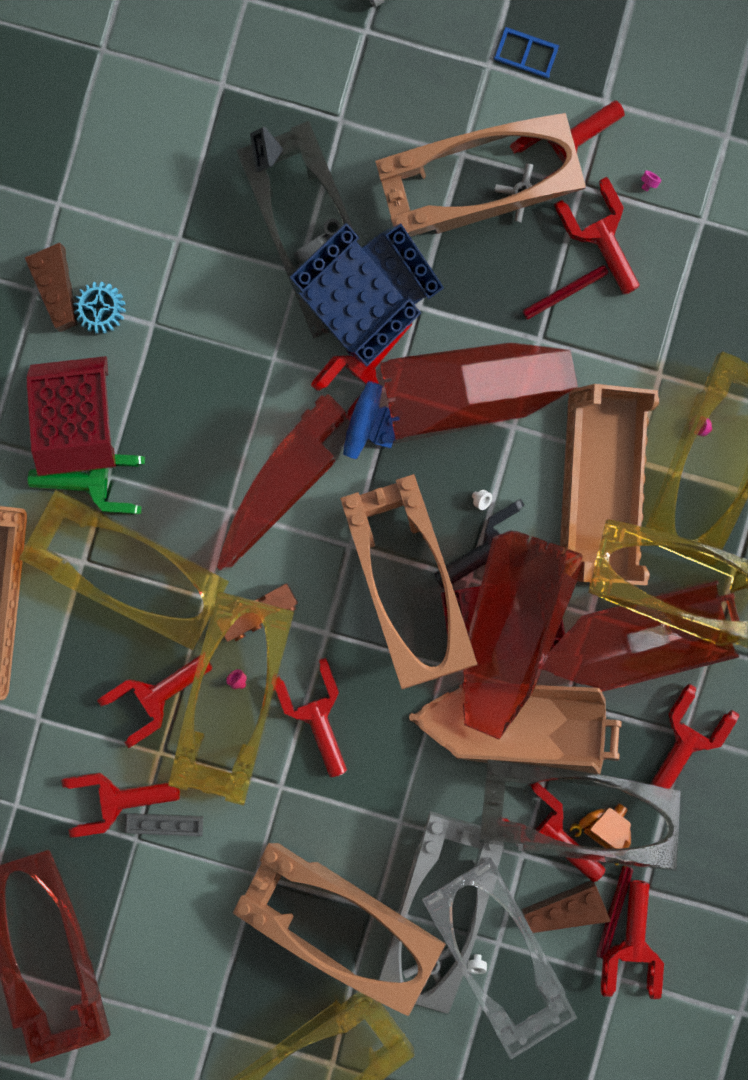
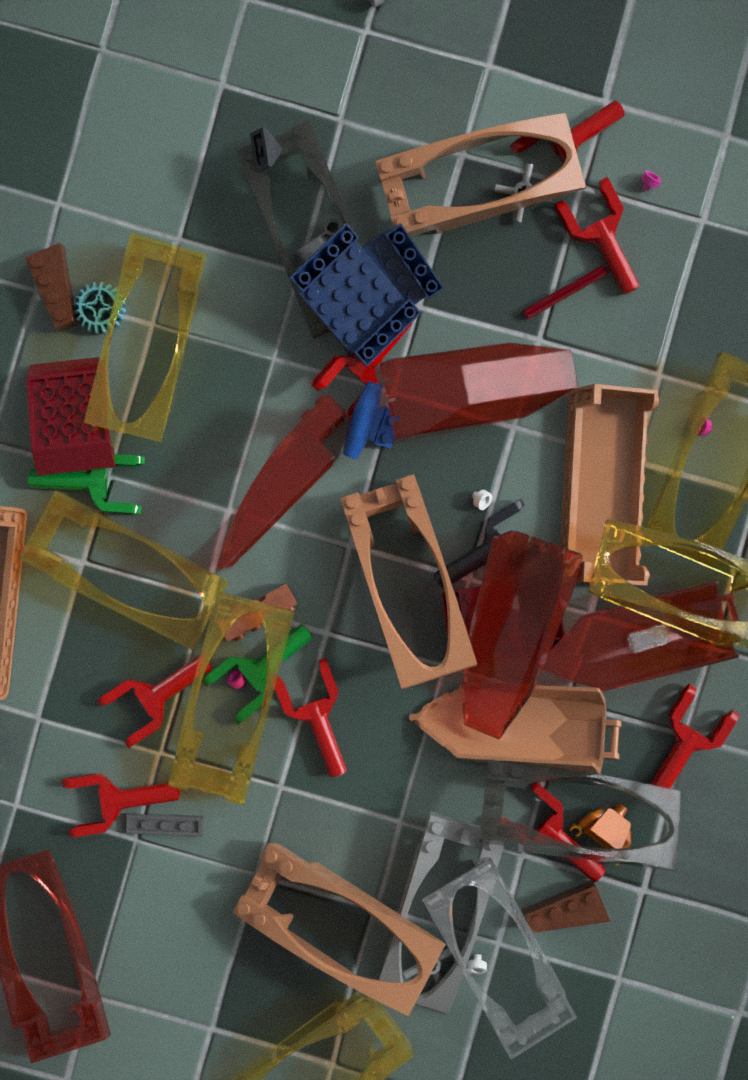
(153, 421): none -> clear yellow windscreen
(256, 669): none -> green piece
(531, 39): blue window -> none
(615, 910): dark red axle -> none
(634, 946): red piece -> none

